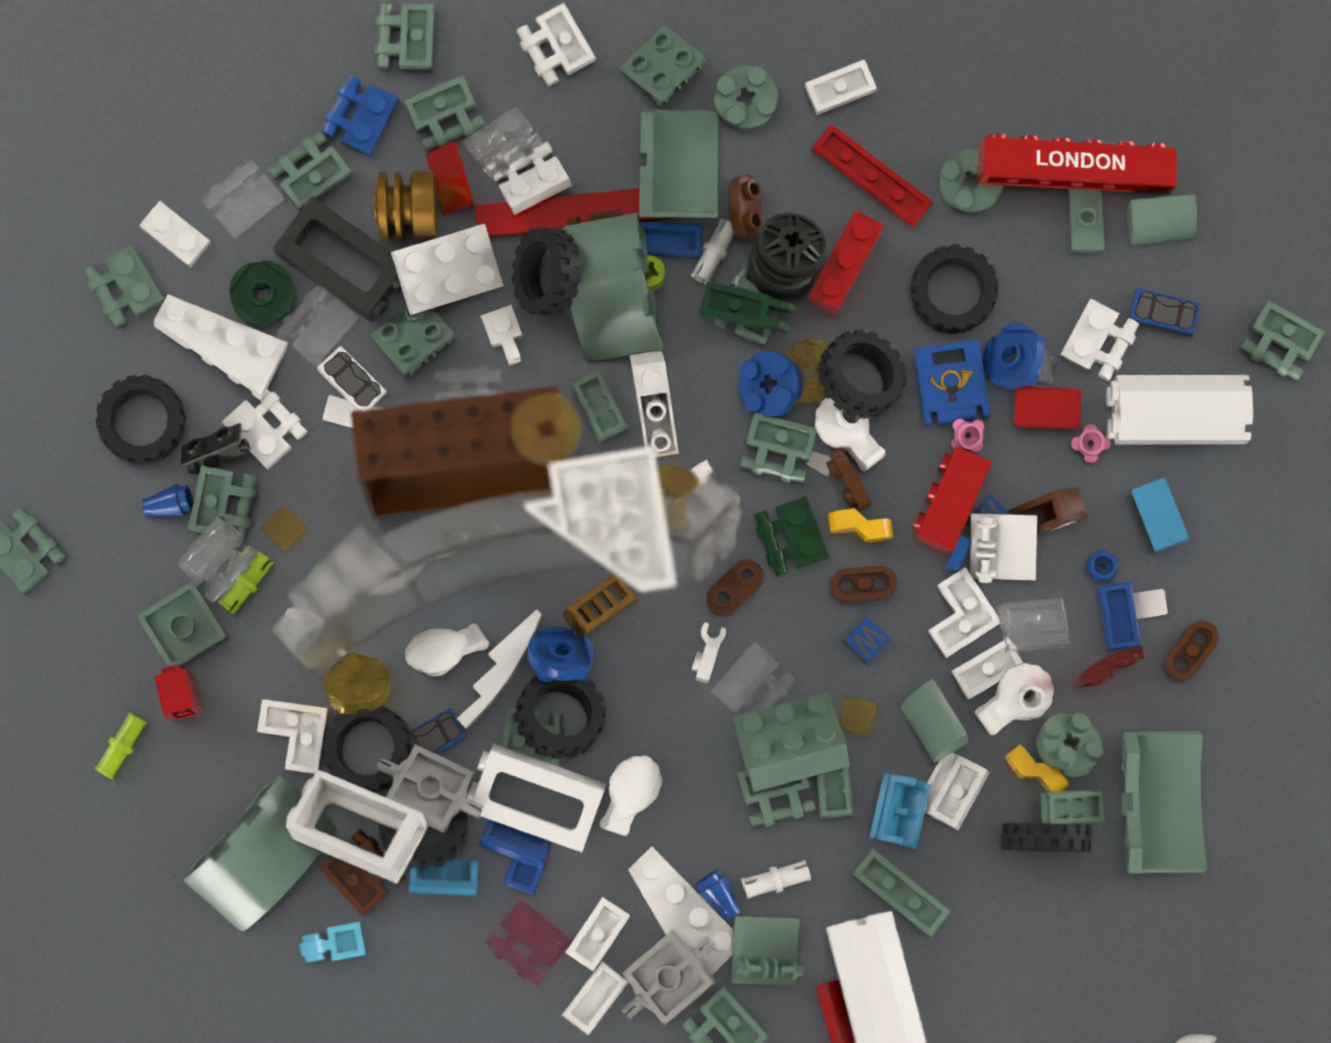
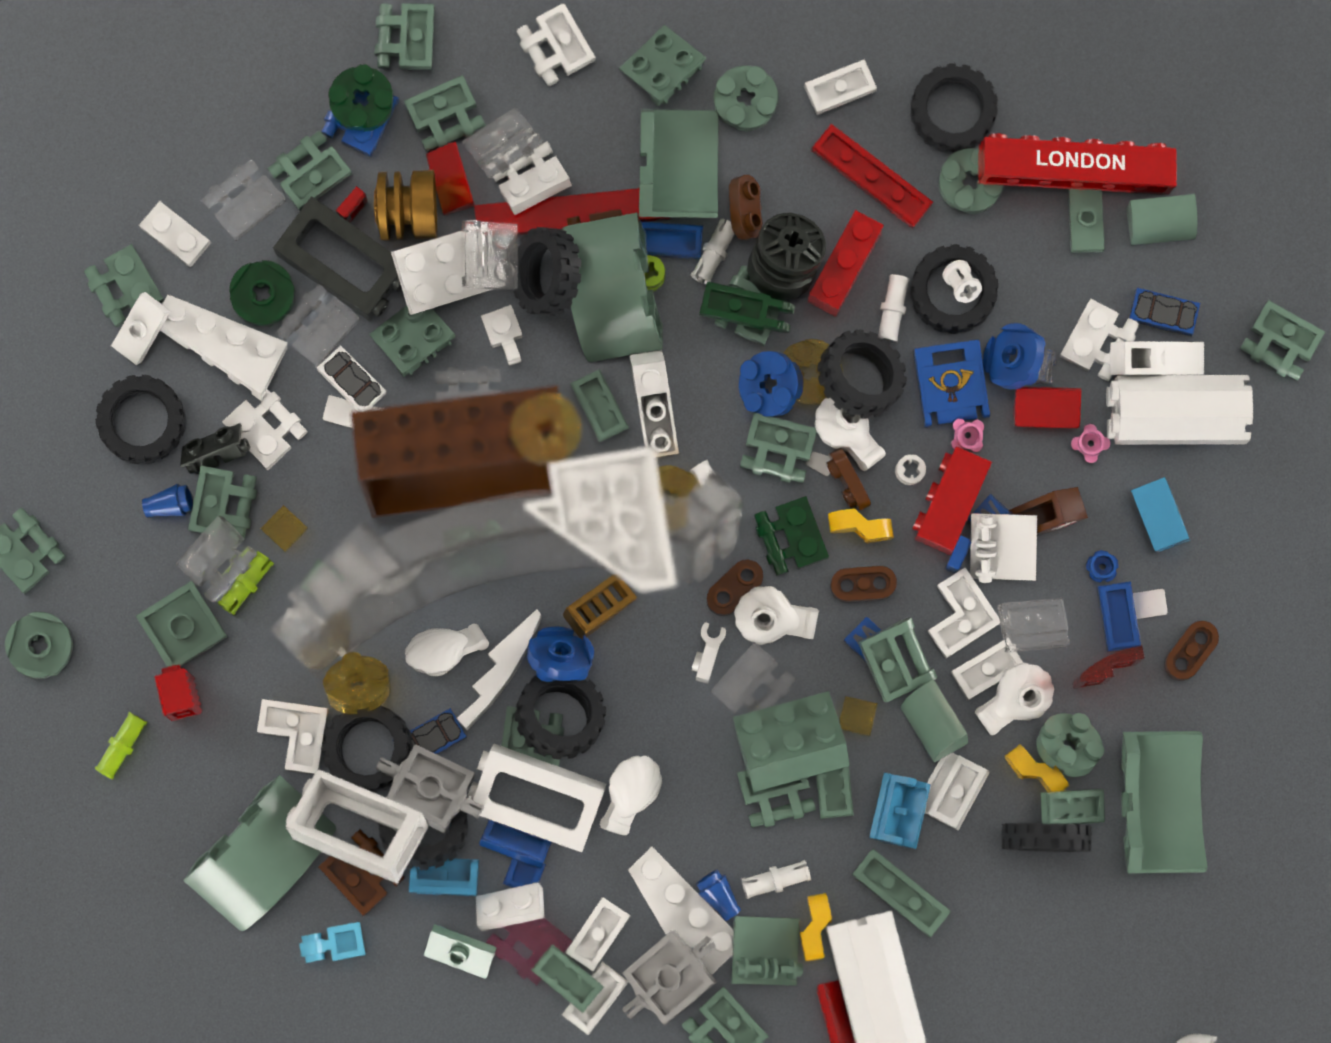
(49, 661): none -> sand green plate
(140, 328): none -> white plate
(352, 204): none -> red tile
(361, 80): none -> dark green plate
(460, 951): none -> plate
(498, 255): none -> clear plate
(509, 906): none -> white plate
(567, 978): none -> sand green plate
(767, 616): none -> white animal
(820, 917): none -> yellow piece
(888, 664): none -> sand green plate
(893, 307): none -> white pin
(921, 469): none -> white bush
(948, 75): none -> black tyre
(965, 280): none -> white bush
(1157, 358): none -> white slope

